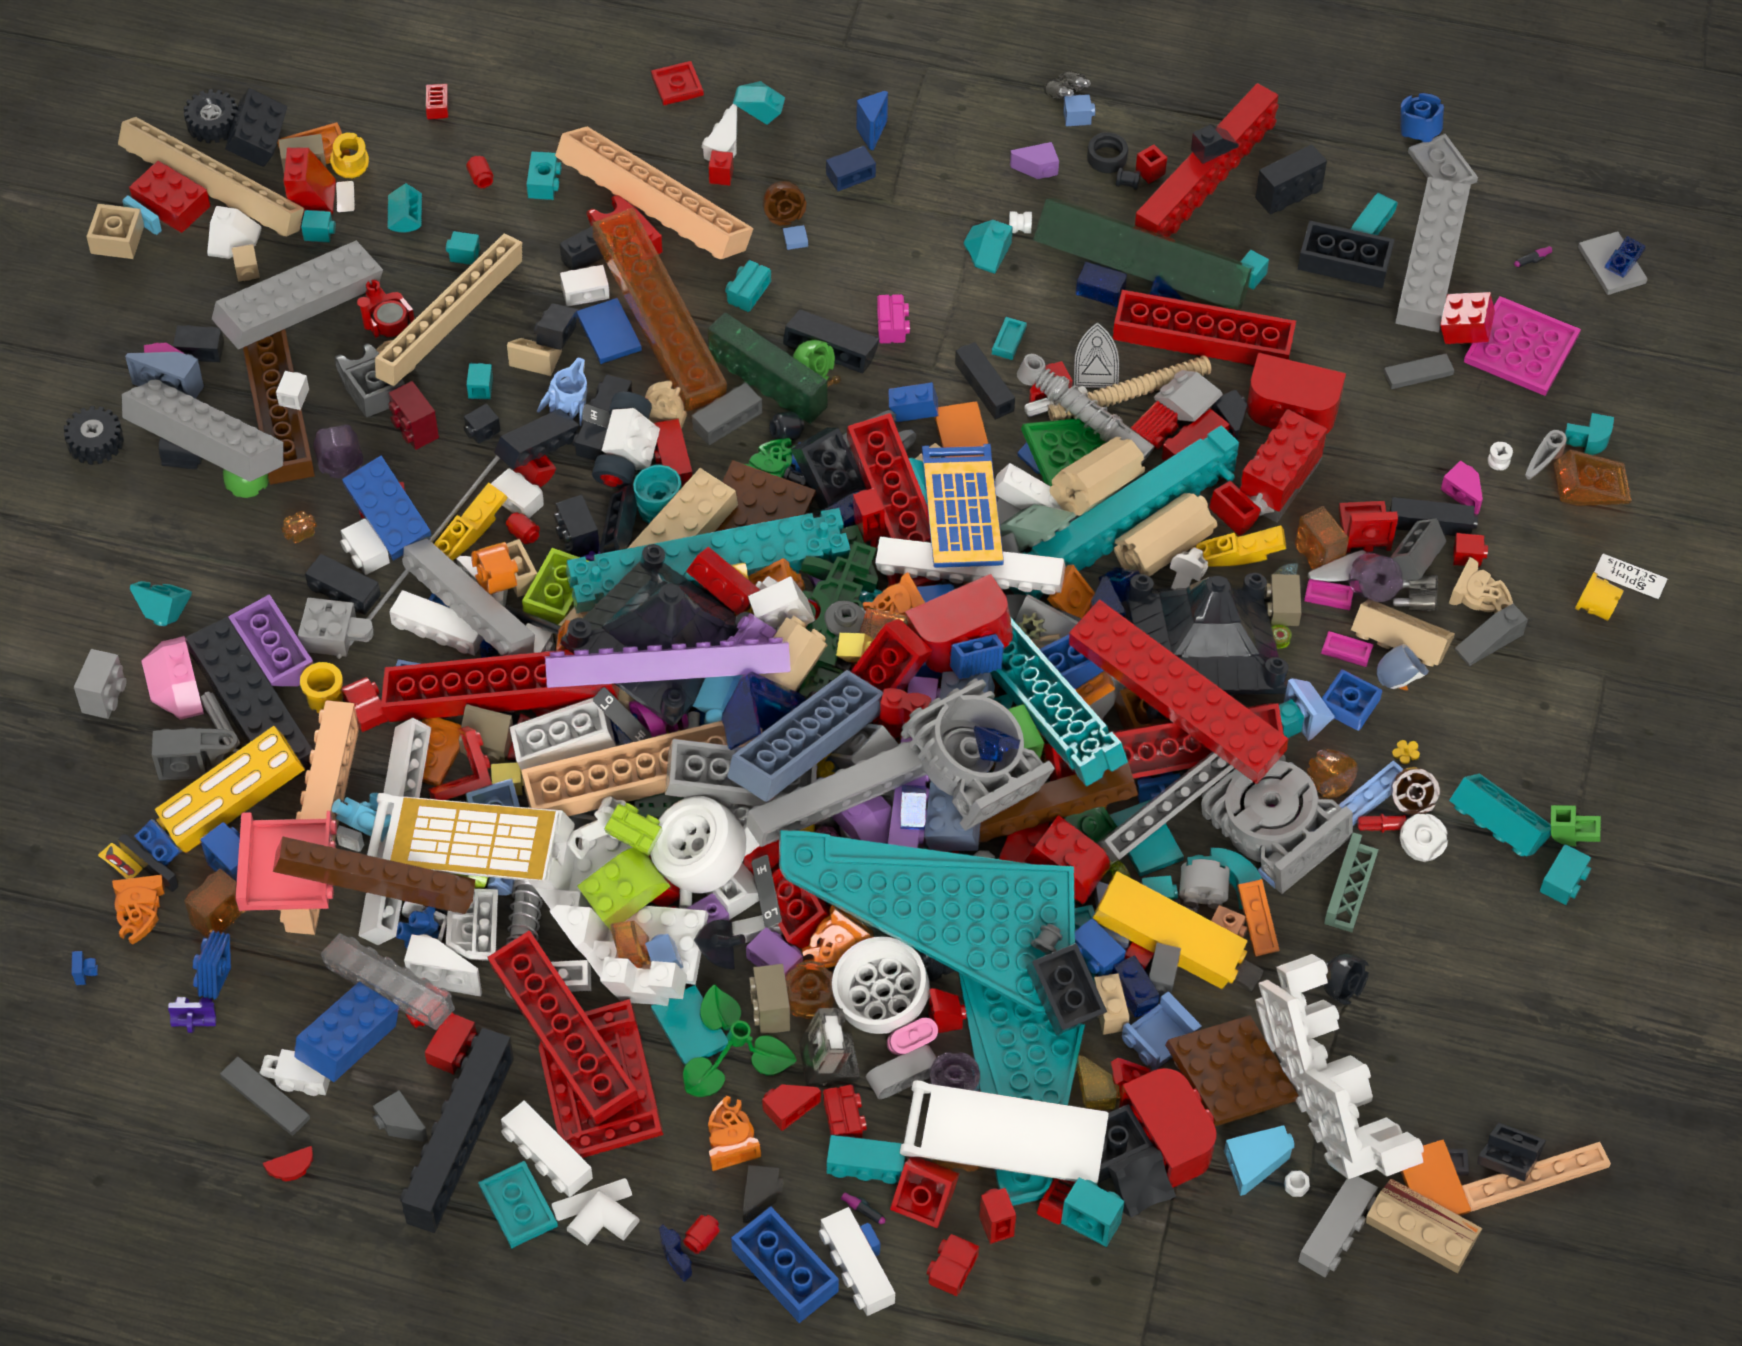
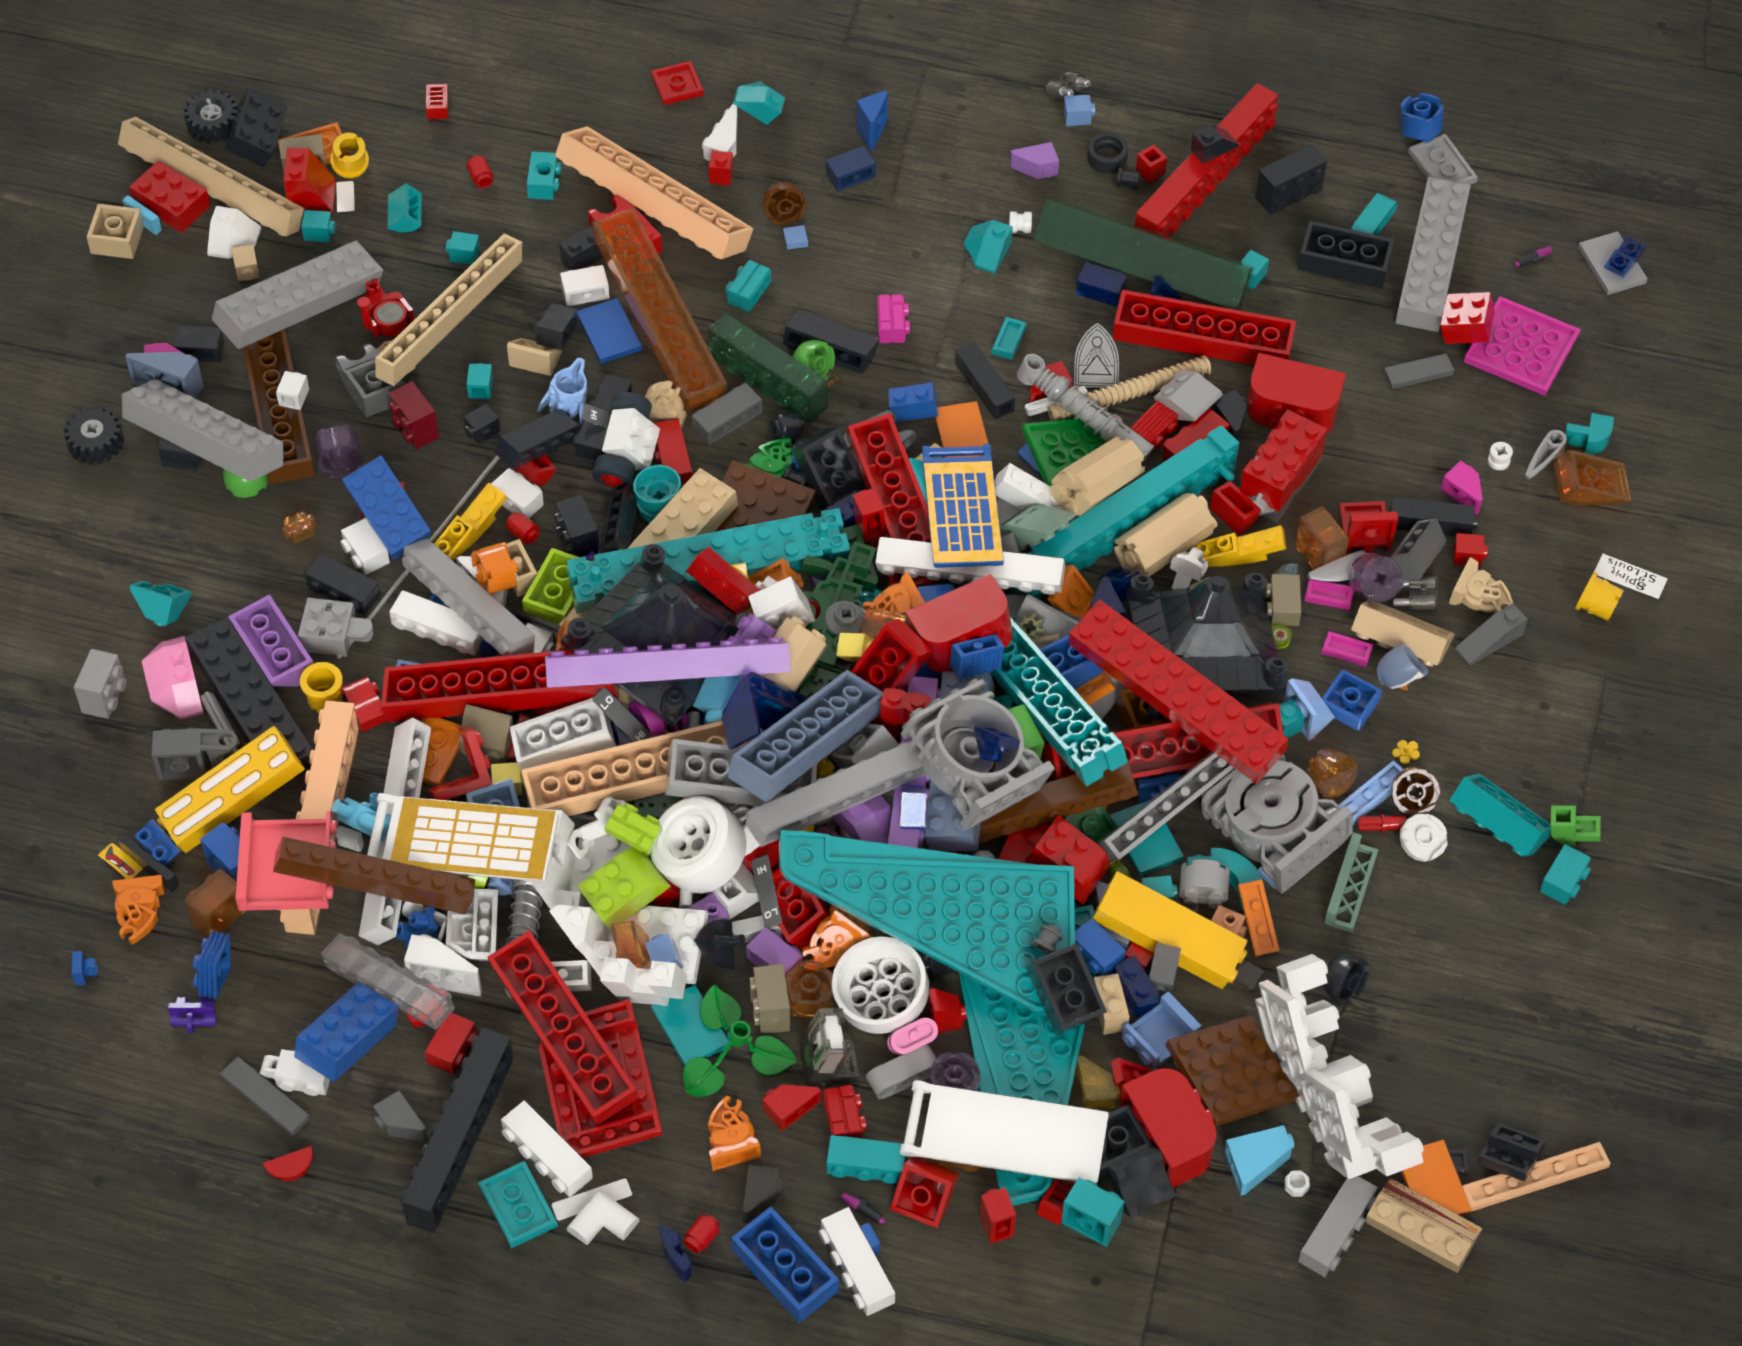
(953, 1264): red brick -> none

